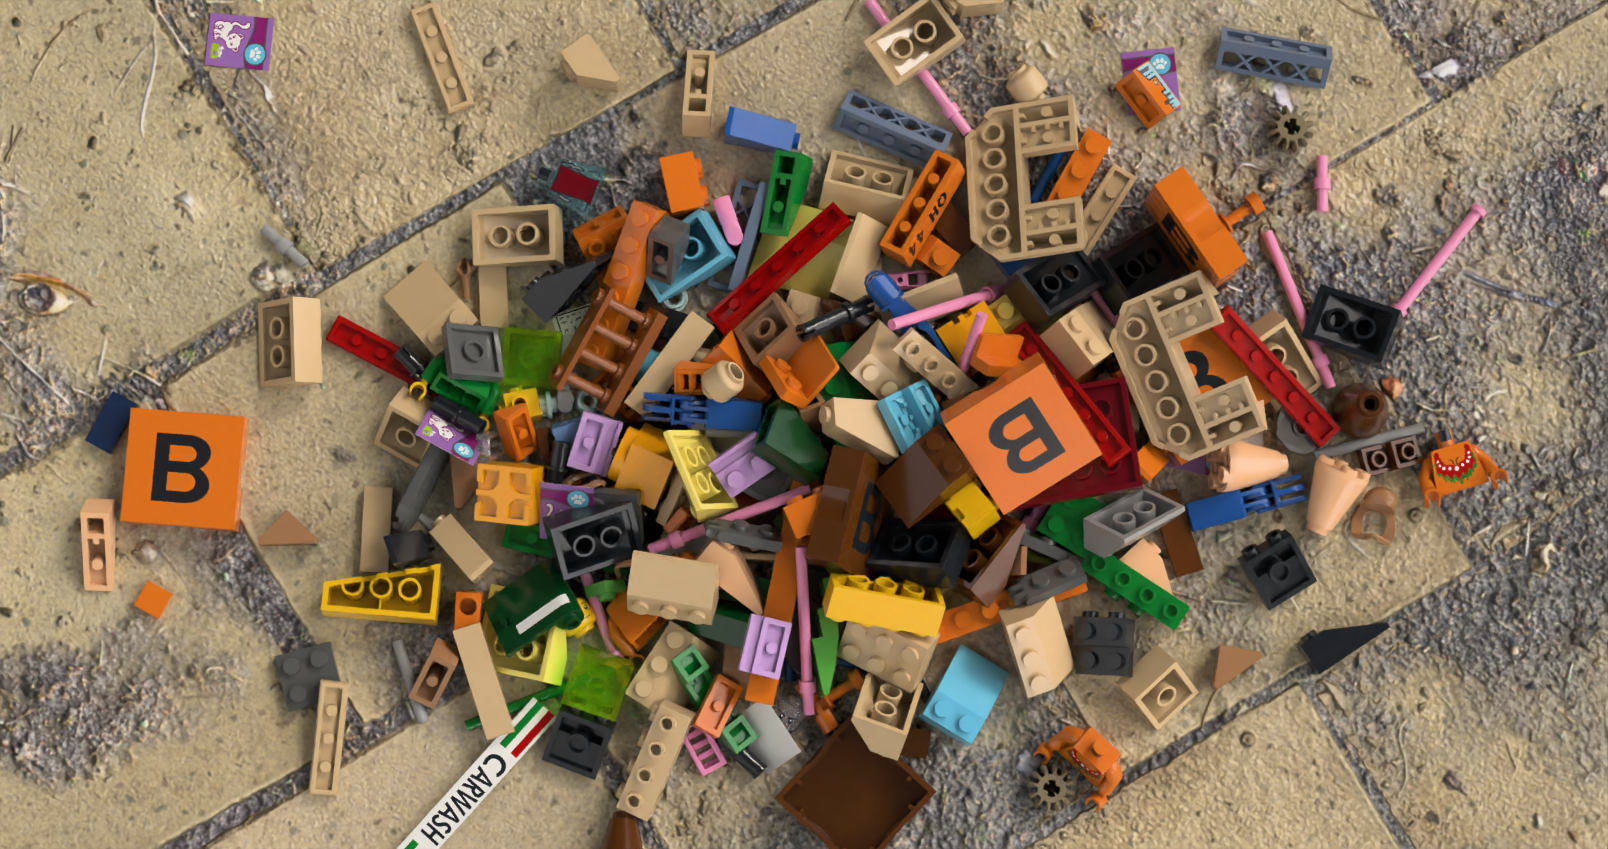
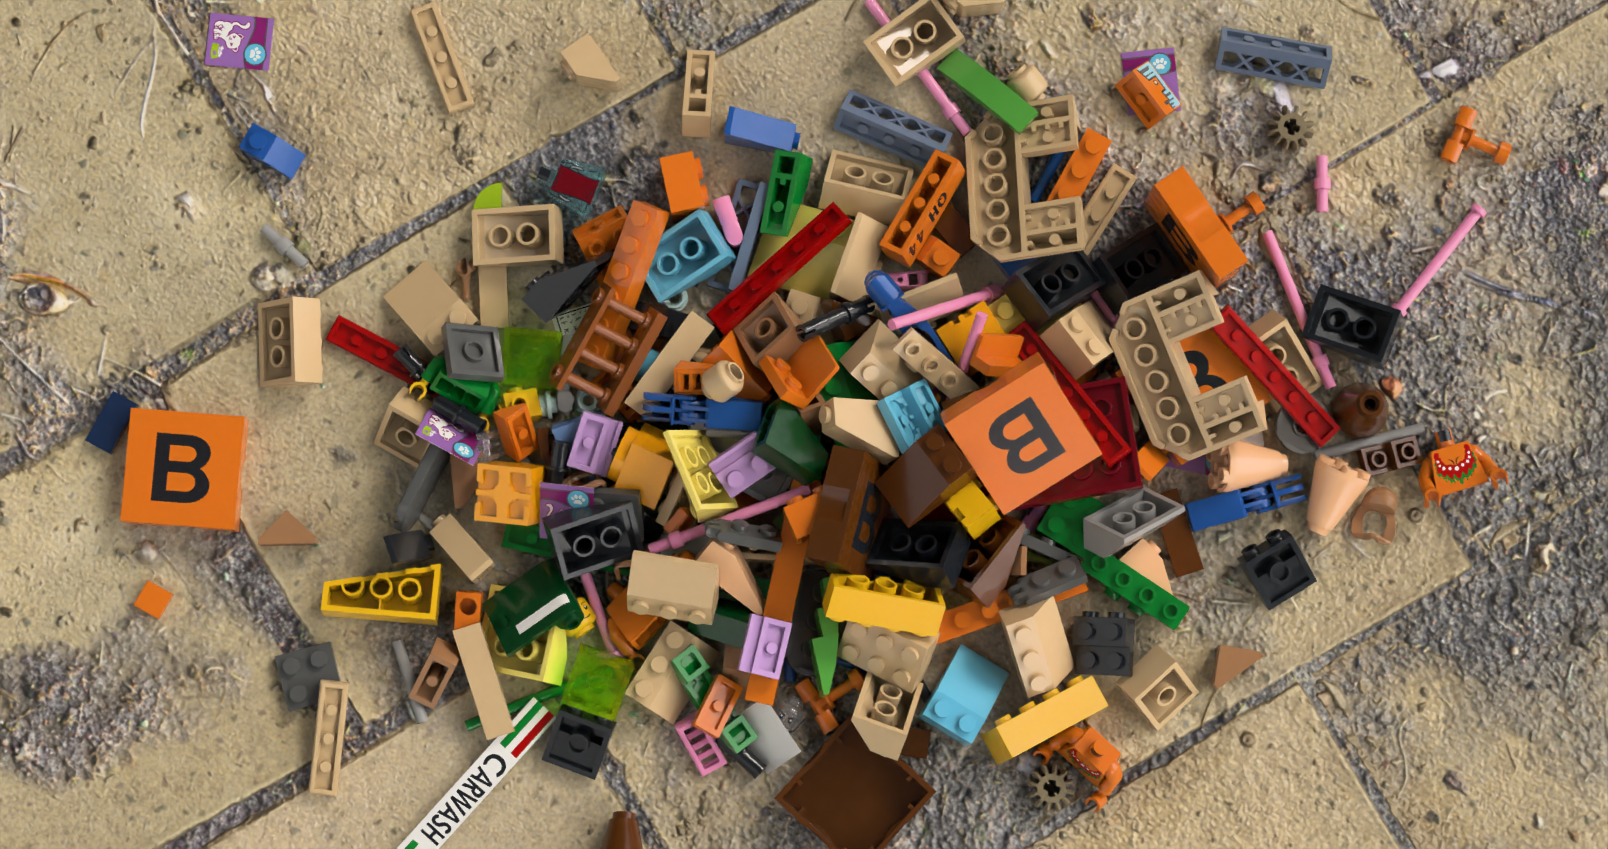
(98, 543): light nougat slope -> none
(272, 151): none -> blue slope
(376, 525): tan tile -> none
(489, 197): none -> lime tile
(605, 589): bright green plate -> none
(656, 759): tan brick -> none
(667, 249): flat silver slope -> none
(807, 684): bright pink bar -> none
(987, 91): none -> bright green slope
(1045, 719): none -> yellow wedge
(1330, 646): black slope -> none
(1464, 137): none -> orange bar

